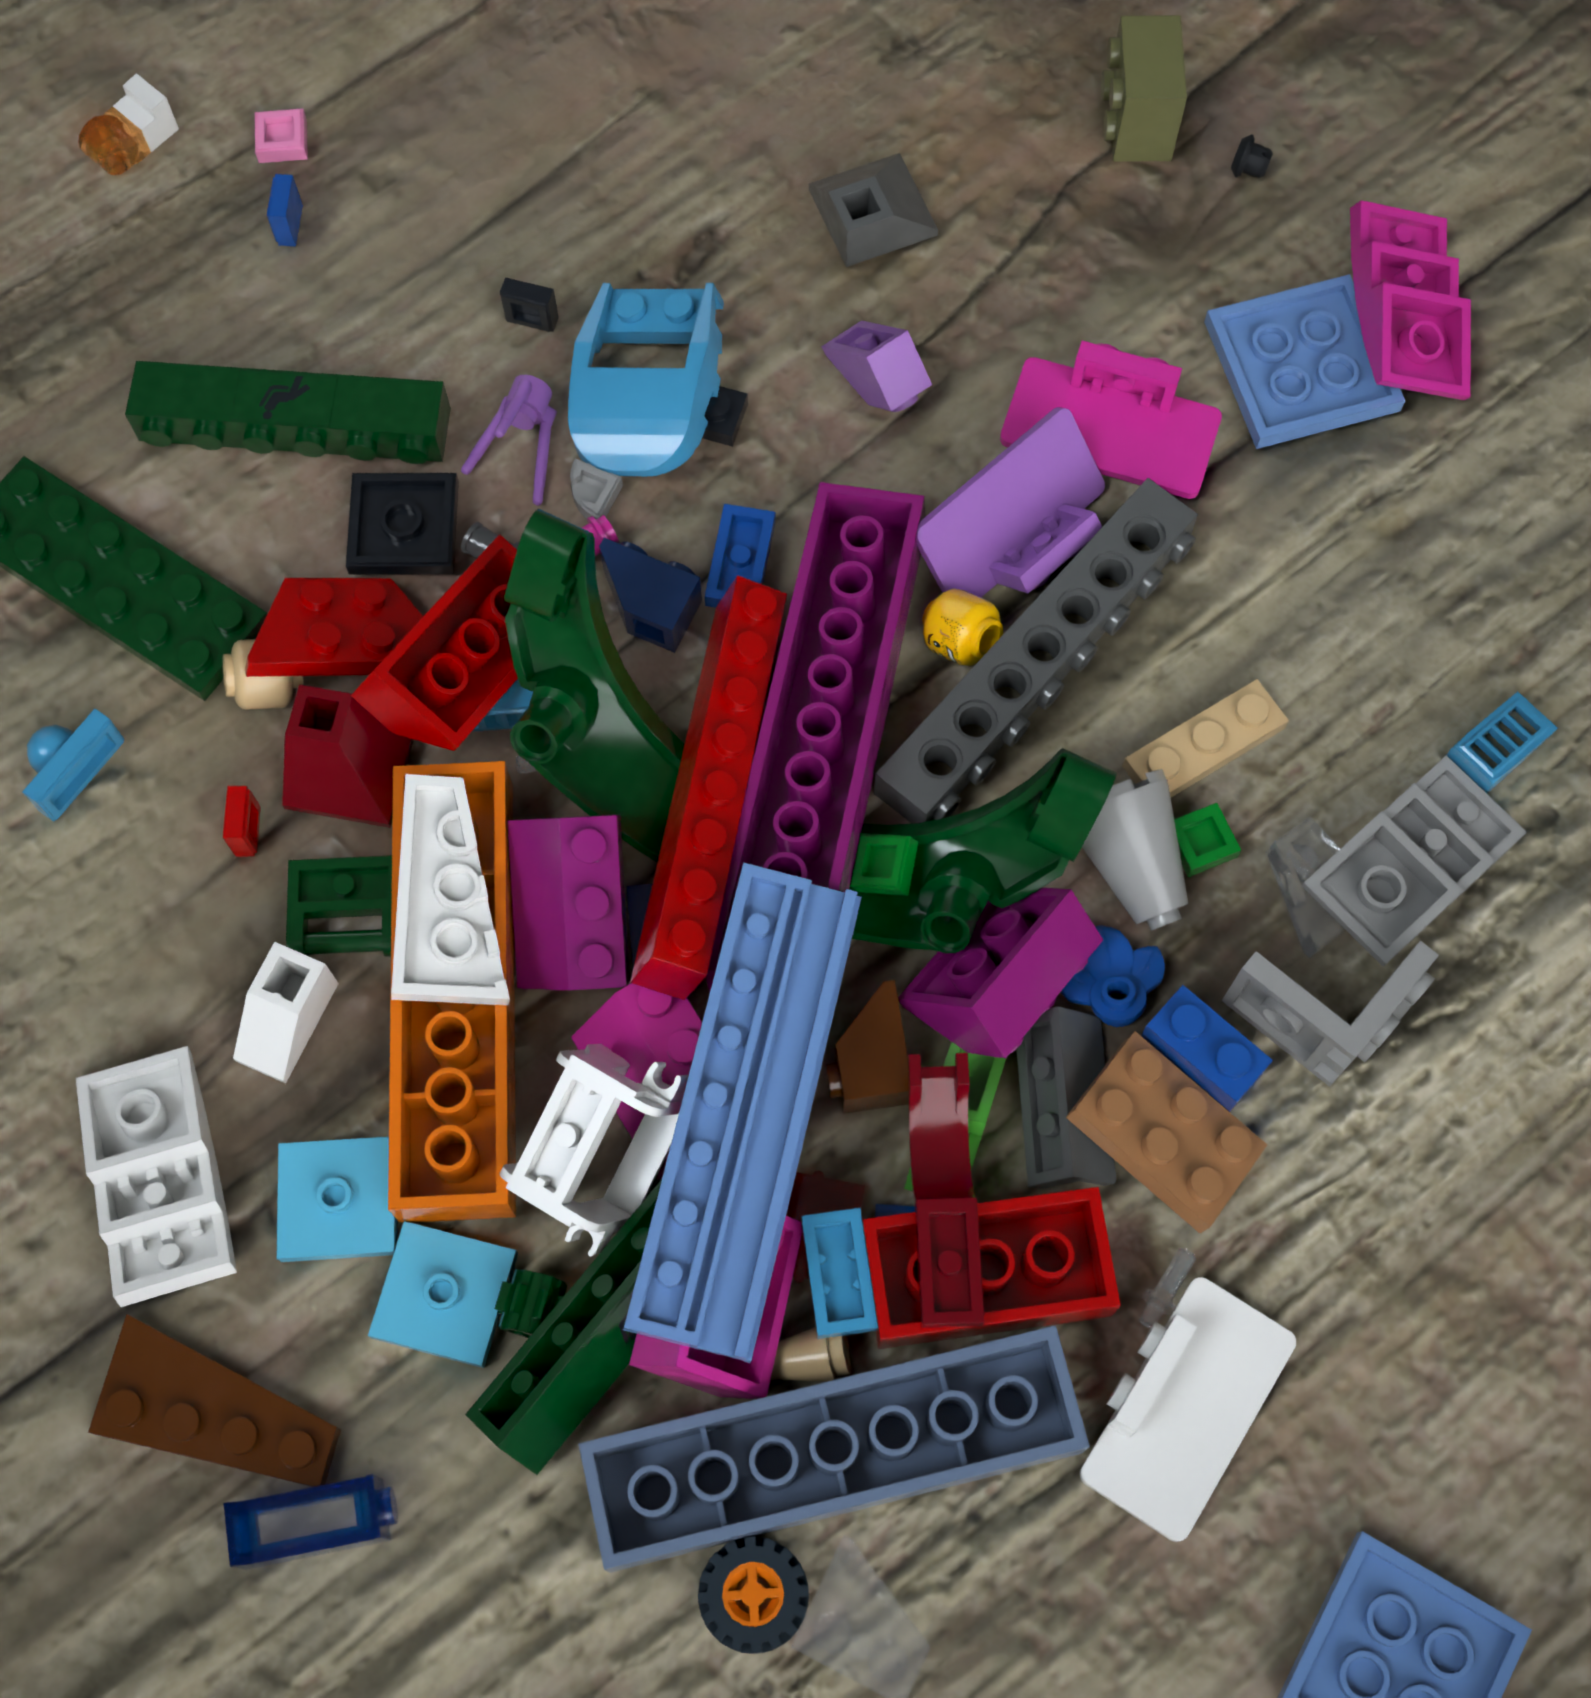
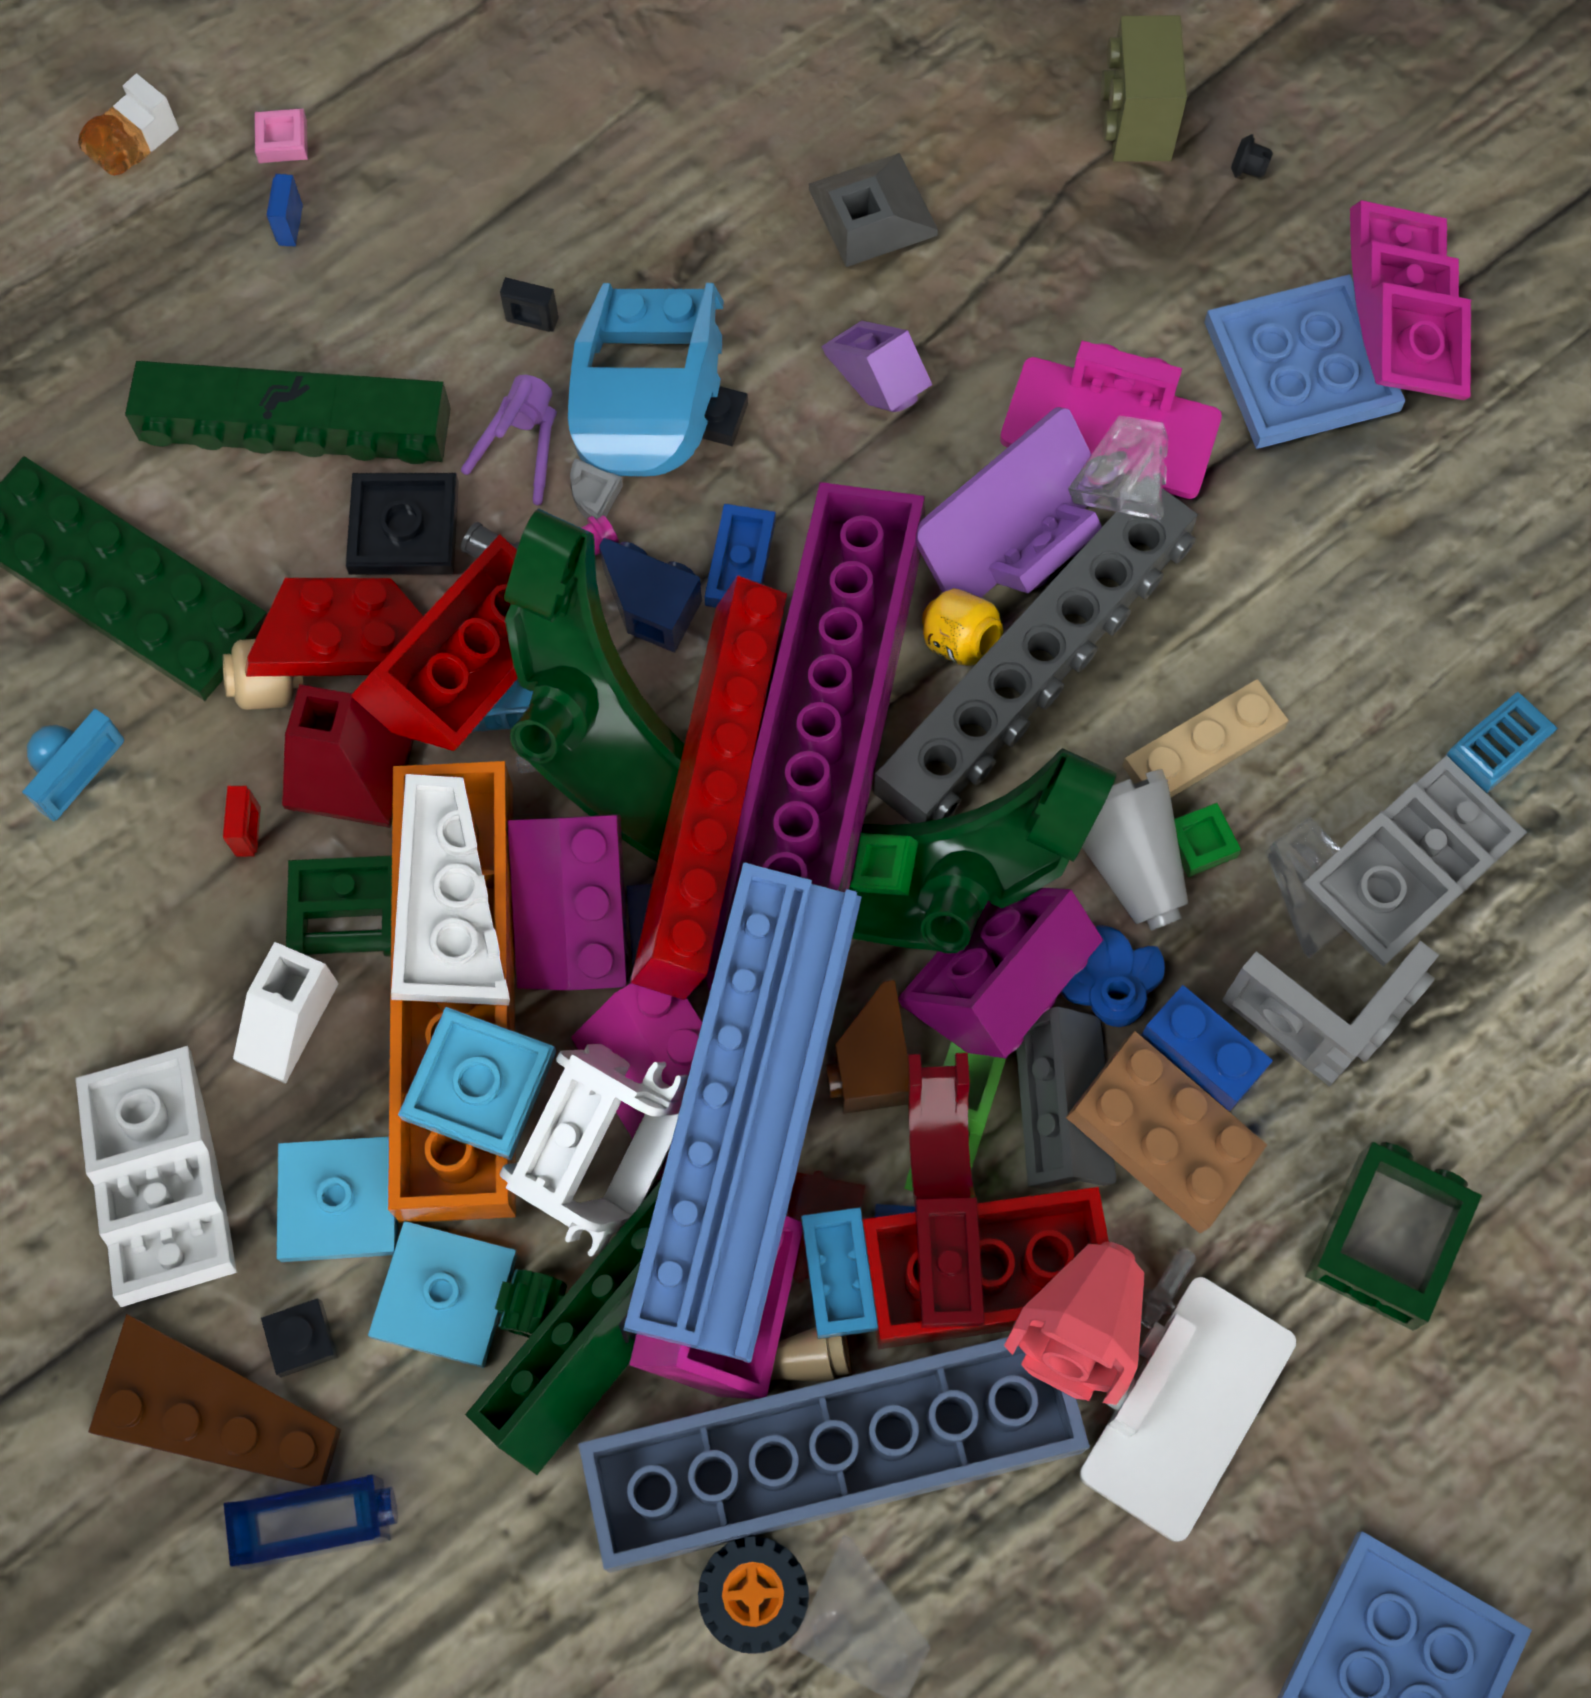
(299, 1337): none -> black plate
(477, 1083): none -> medium azure plate
(1085, 1325): none -> coral cone
(1126, 470): none -> clear wing
(1394, 1234): none -> dark green window

